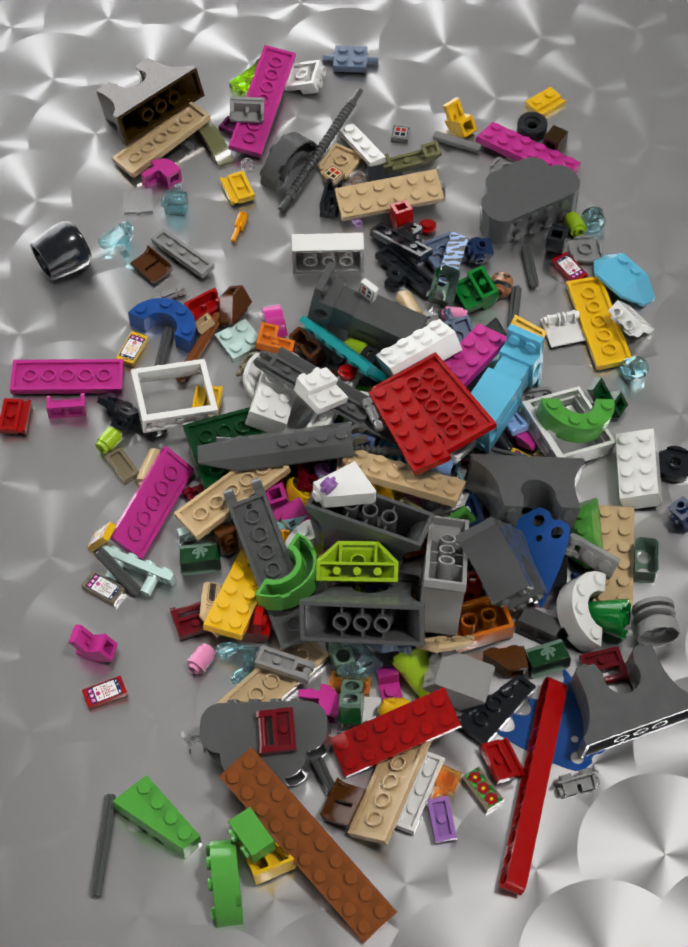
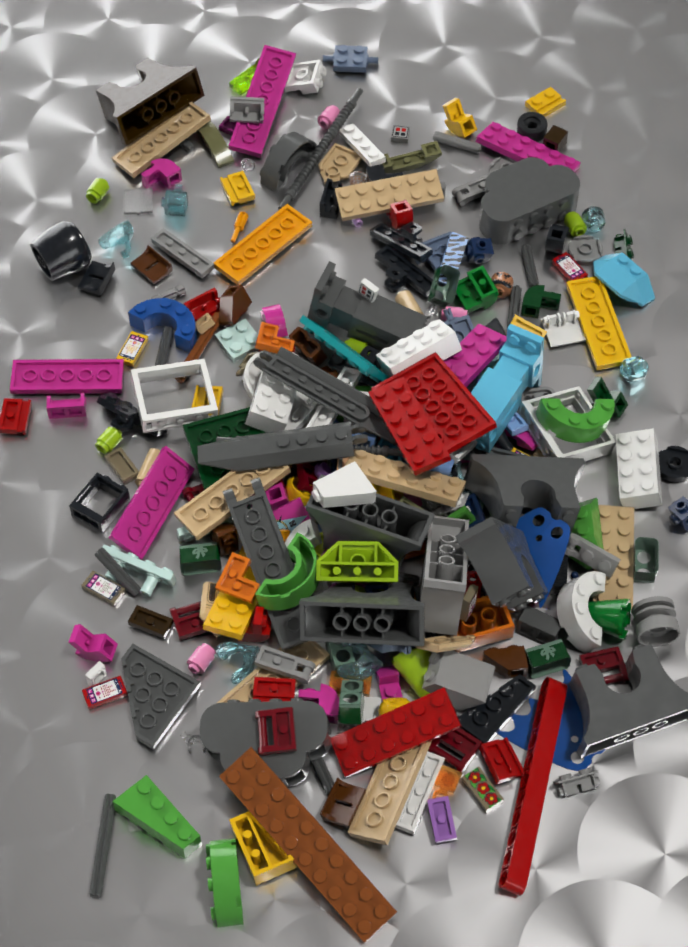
(88, 516): none -> black window
(96, 674): none -> white tile
(97, 190): none -> lime brick
(100, 271): none -> black piece
(101, 536): yellow tile -> none
(150, 621): none -> dark brown plate
(155, 693): none -> dark grey plate
(233, 581): none -> orange plate
(251, 835): bright green brick -> none
(262, 244): none -> light orange plate
(270, 688): none -> red plate
(314, 251): white brick -> none
(320, 390): white plate -> none
(328, 116): none -> bright pink brick
(328, 485): medium lavender plate -> none
(333, 173): tan tile -> none
(347, 372): red plate -> none
(373, 414): light grey axle -> none
(428, 226): red plate -> none
(461, 743): none -> dark red plate
(469, 602): none -> dark tan tile
(473, 189): none -> light grey plate
(537, 298): none -> dark green brick
(624, 242): none -> hinge
(630, 319): white plate -> none

